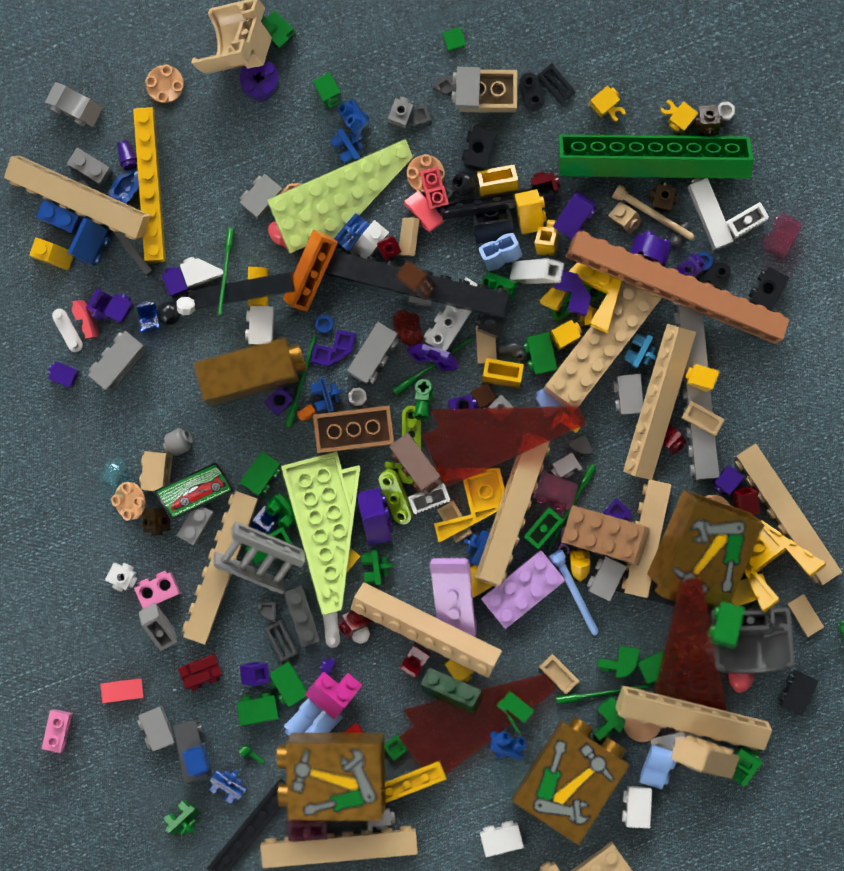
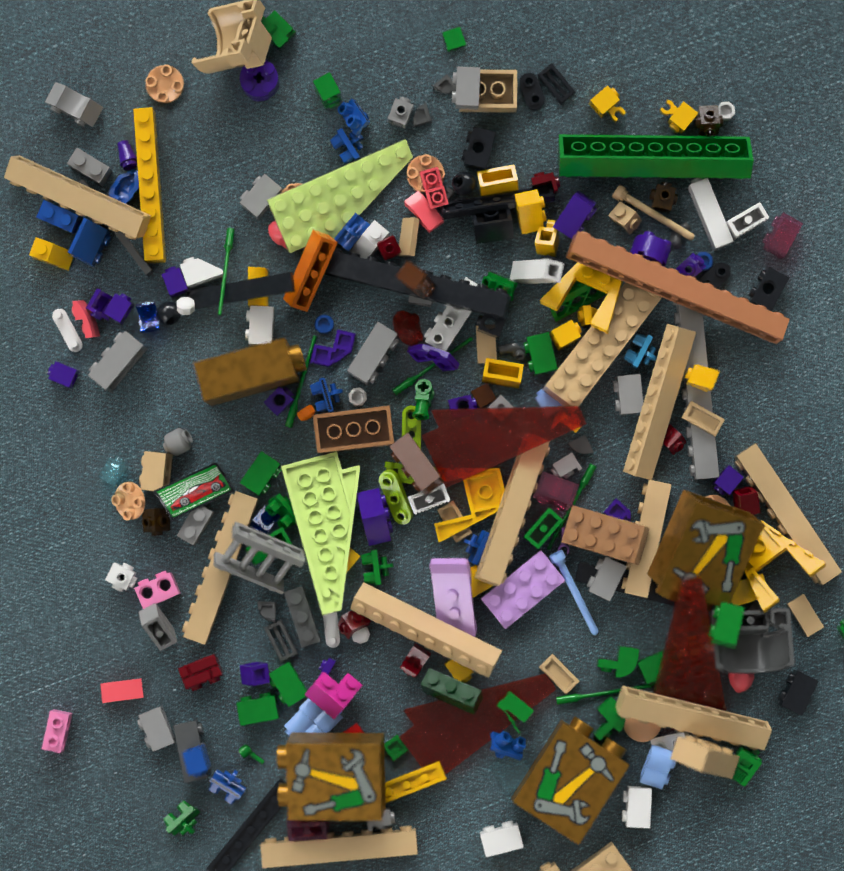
(501, 251): light blue brick -> none
(580, 297): dark purple tile -> none
(580, 564): yellow plate -> none

